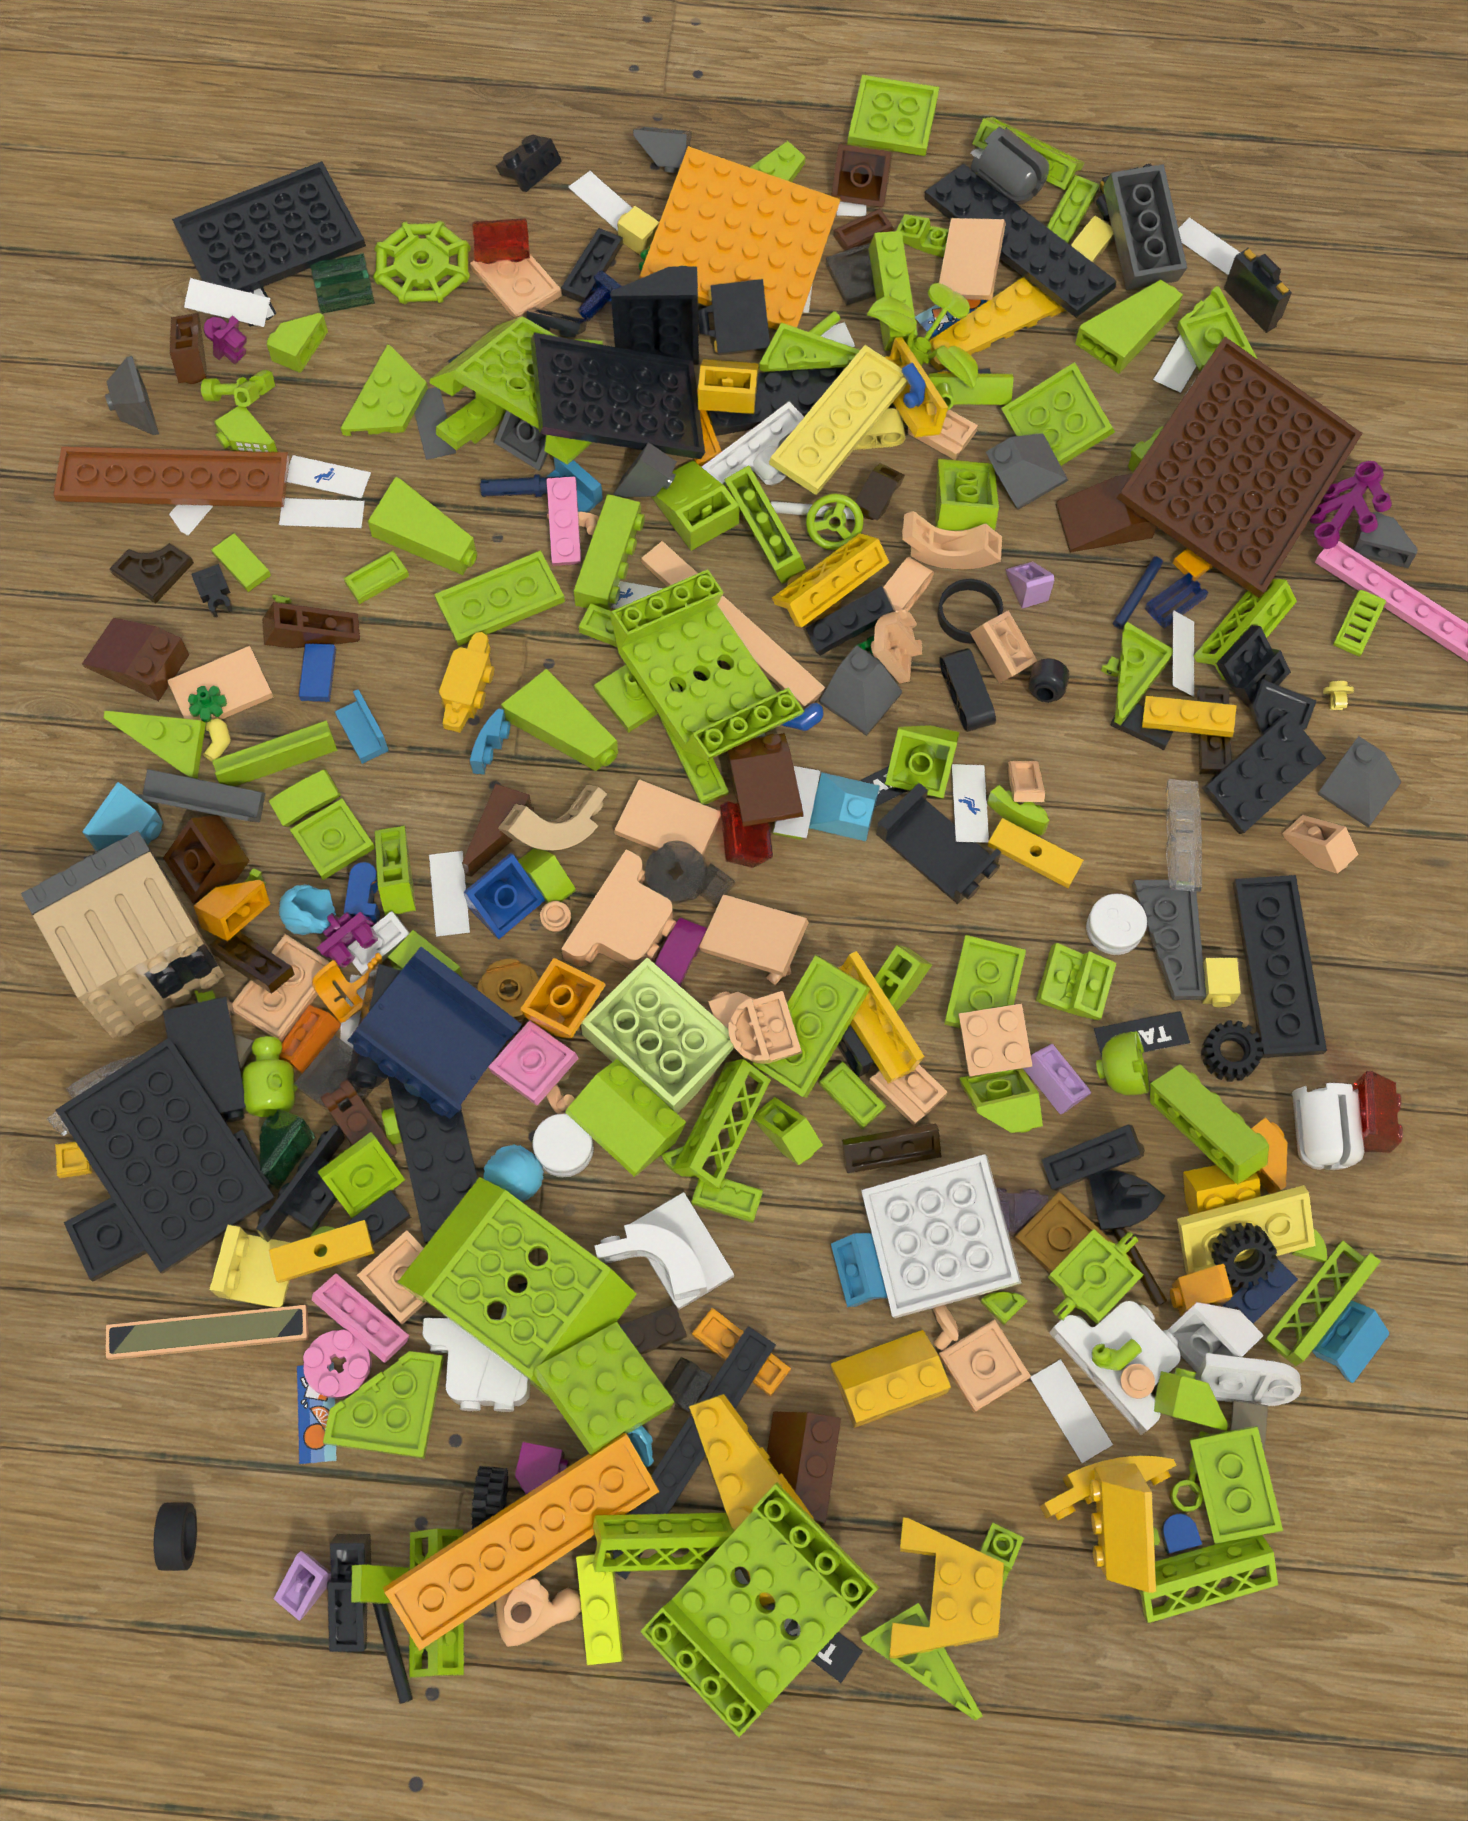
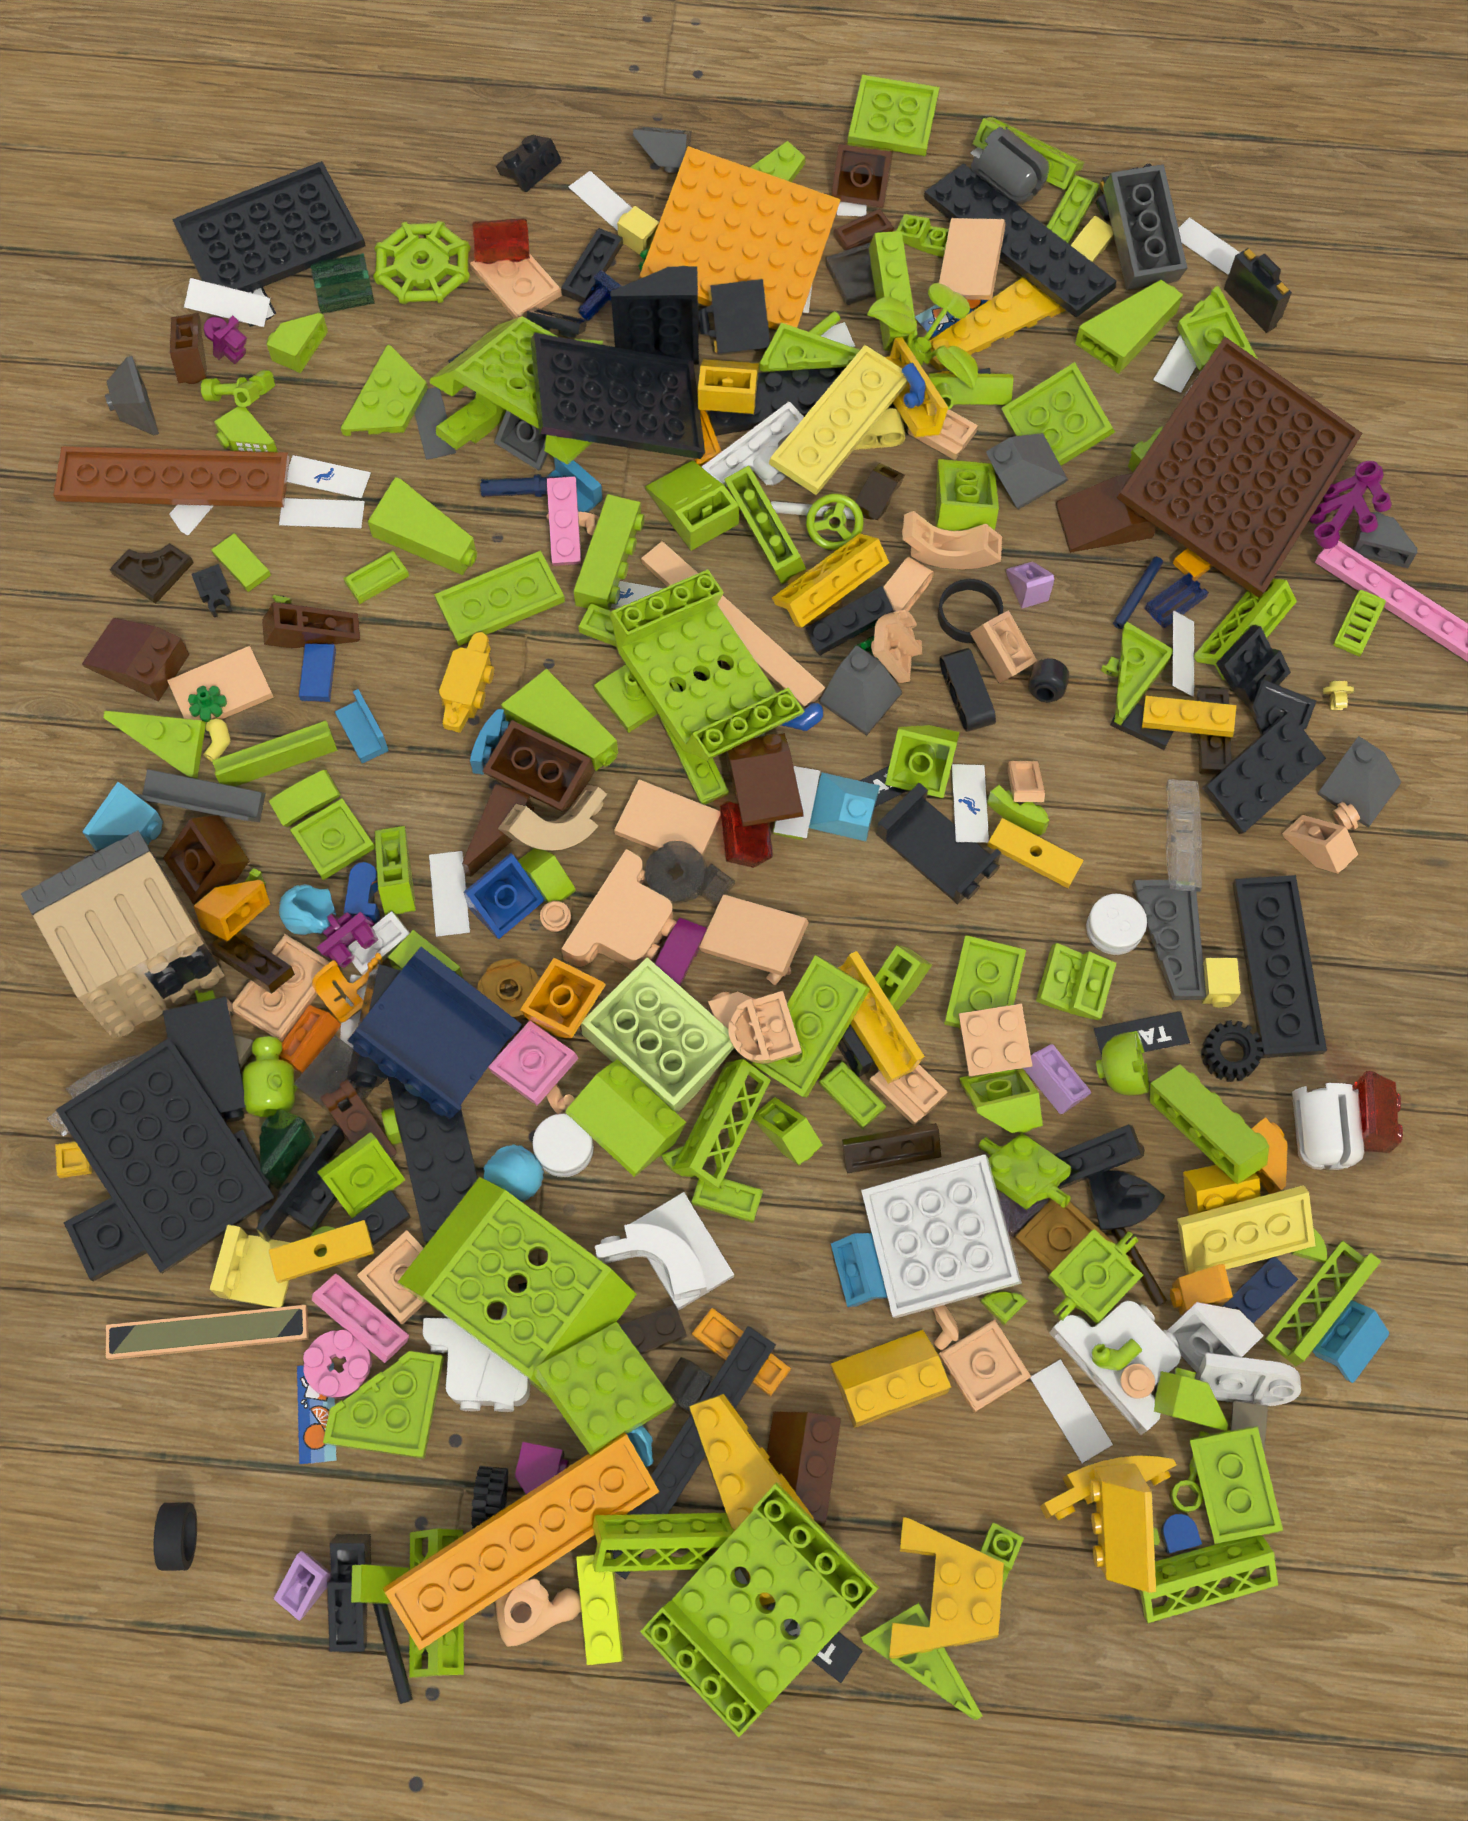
(539, 767): none -> reddish brown slope
(647, 474): dark grey slope -> none
(1027, 1171): none -> lime plate
(1255, 1265): black tyre -> none
(1346, 816): none -> light nougat plate

